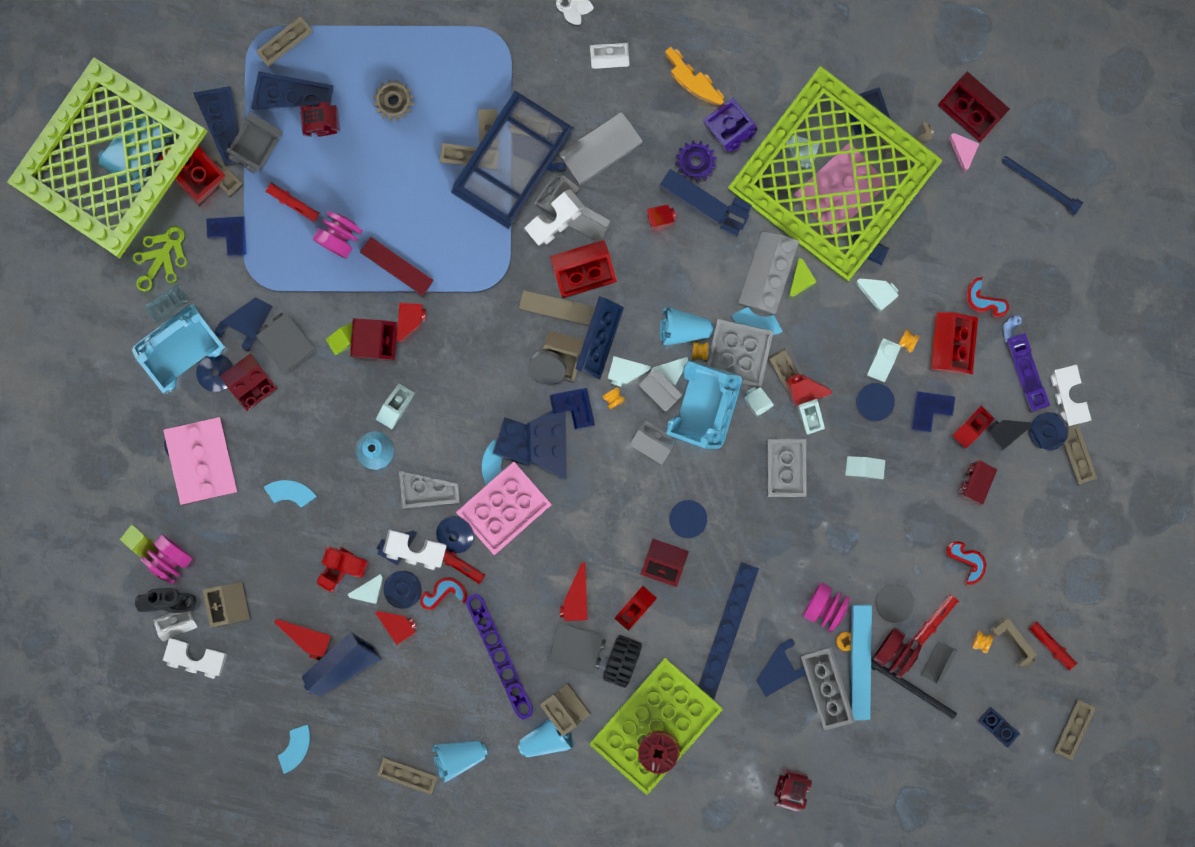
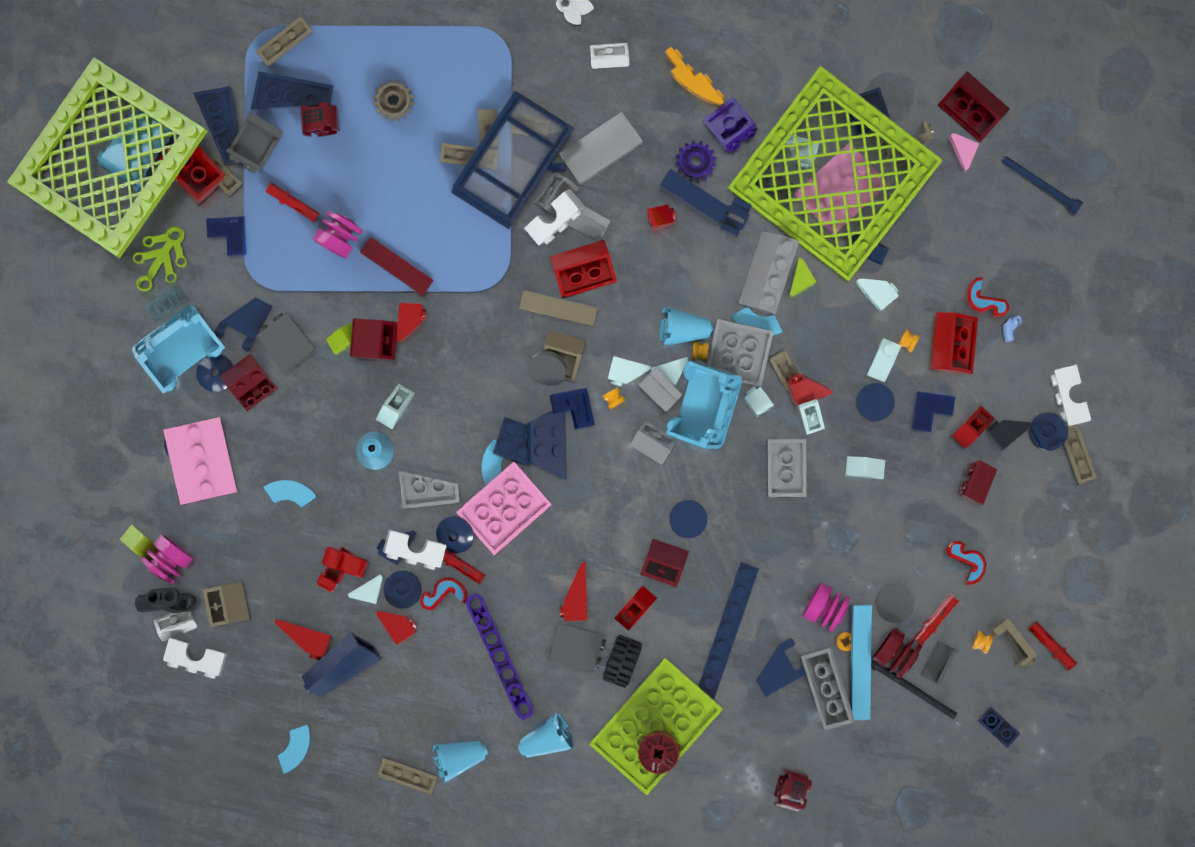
(565, 709): dark tan panel -> none
(599, 337): dark blue tile -> none
(1027, 372): dark purple slope -> none
(1074, 730): dark tan plate -> none

